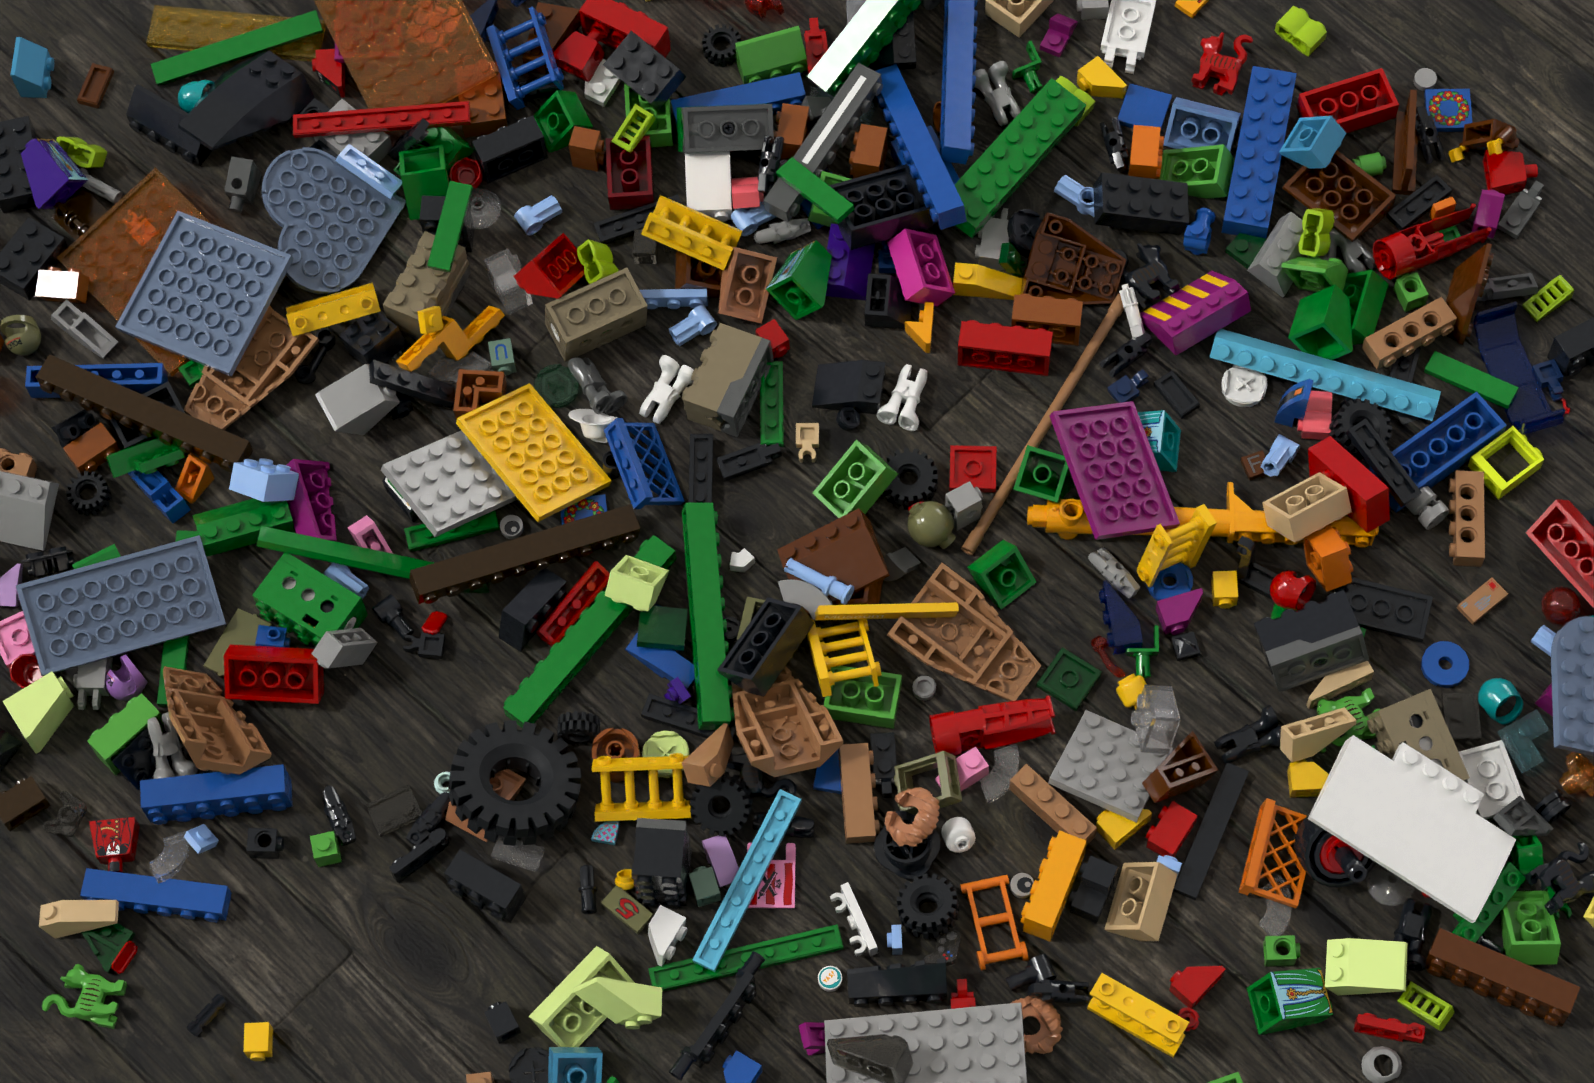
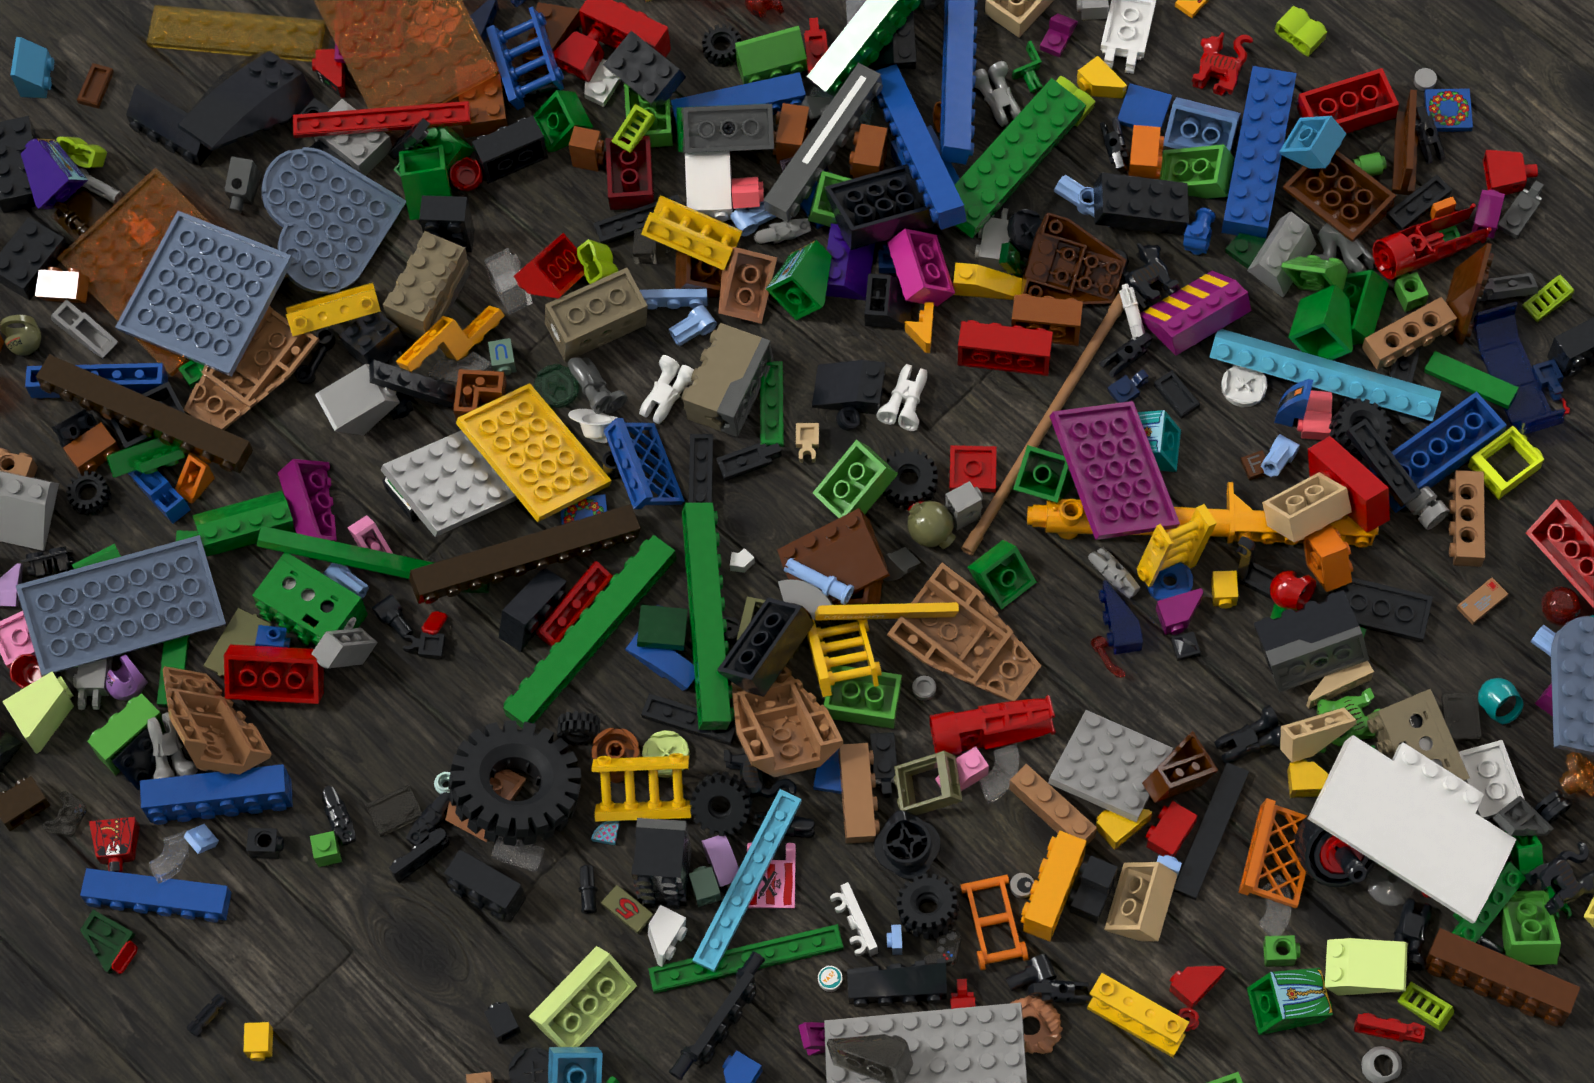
(77, 916): tan slope -> none
(91, 1000): bright green animal -> none
(191, 93): teal helmet -> none
(237, 48): green tile -> none
(264, 480): light blue brick -> none
(369, 171): light blue plate -> none
(420, 537): green tile -> none
(430, 320): yellow plate -> none
(450, 226): green tile -> none
(489, 210): clear dish -> none
(511, 526): light grey tile -> none
(533, 218): light blue piece -> none
(622, 1001): yellowish green slope -> none
(624, 879): yellow plate -> none
(636, 583): yellowish green slope -> none
(677, 691): dark purple plate -> none
(710, 758): medium nougat slope -> none
(769, 163): black hinge -> none
(776, 335): red brick -> none
(815, 190): green tile -> none
(924, 821): nougat piece -> none
(958, 834): white head -> none
(1069, 679): dark green tile -> none
(1129, 689): yellow head -> none
(1143, 655): green bracket -> none
(1156, 719): clear brick -> none
(1316, 226): lime brick -> none
(1445, 651): blue tile -> none
(1486, 135): reddish brown torso -> none
(1518, 740): clear light blue plate -> none

